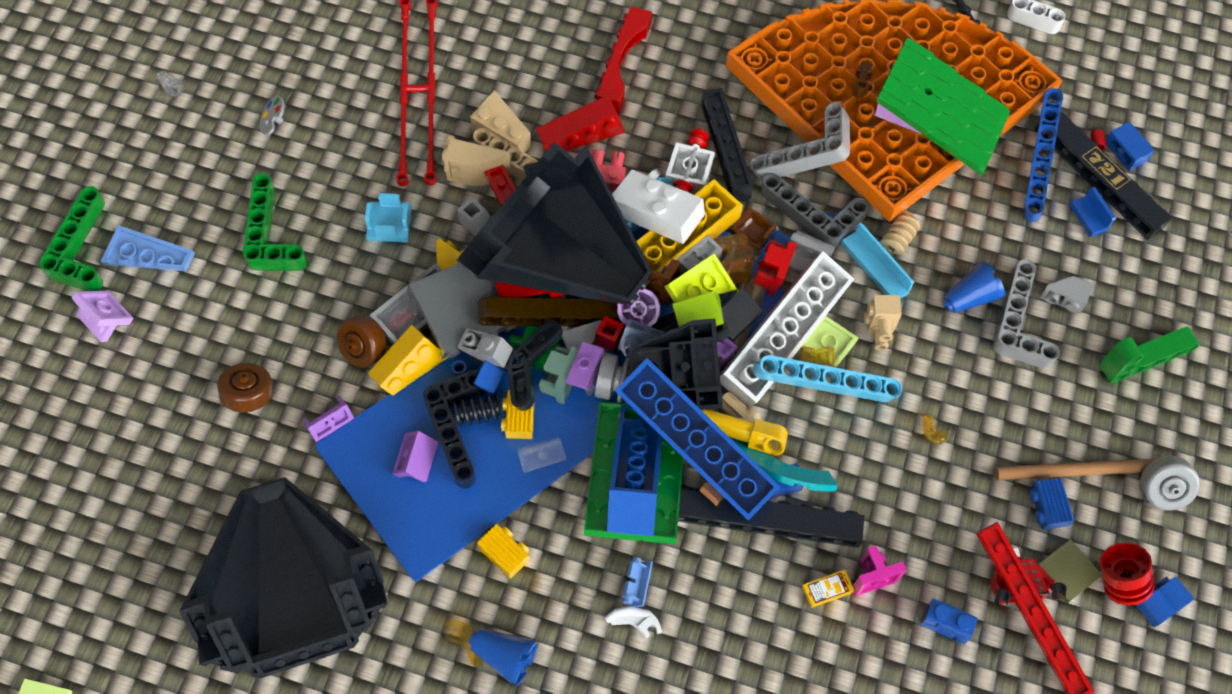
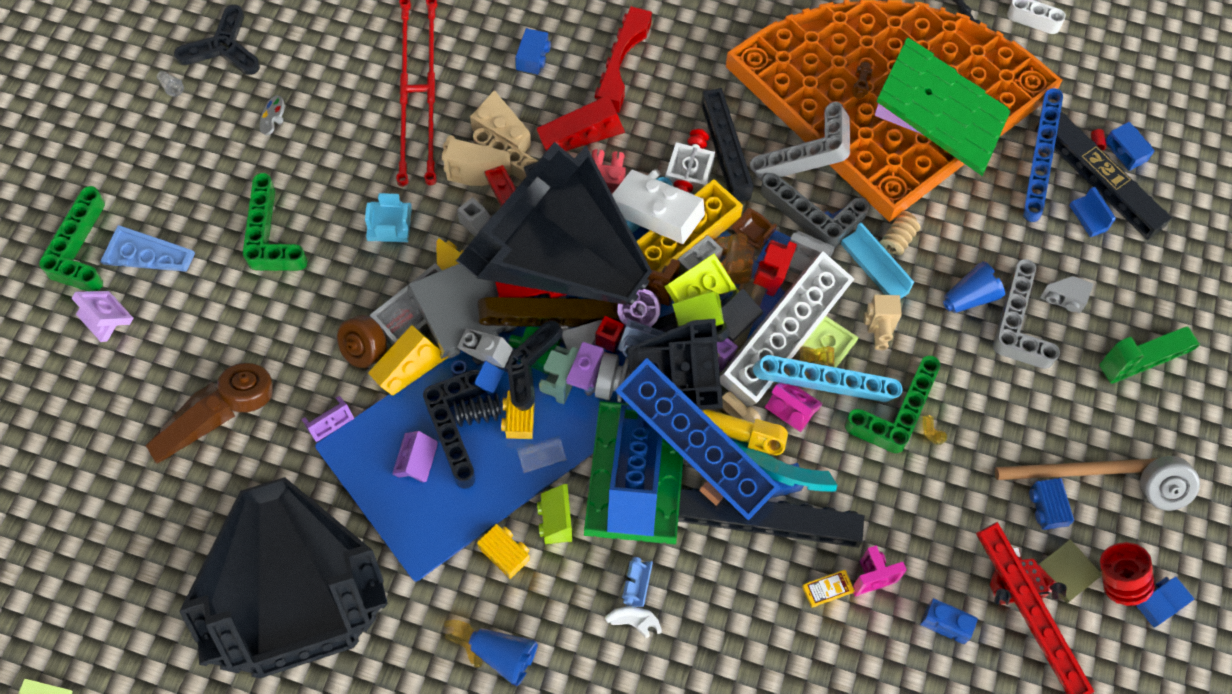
(193, 420): none -> reddish brown wedge
(226, 33): none -> black piece
(532, 51): none -> blue brick
(556, 515): none -> lime slope
(793, 405): none -> dark pink bracket
(906, 412): none -> green beam

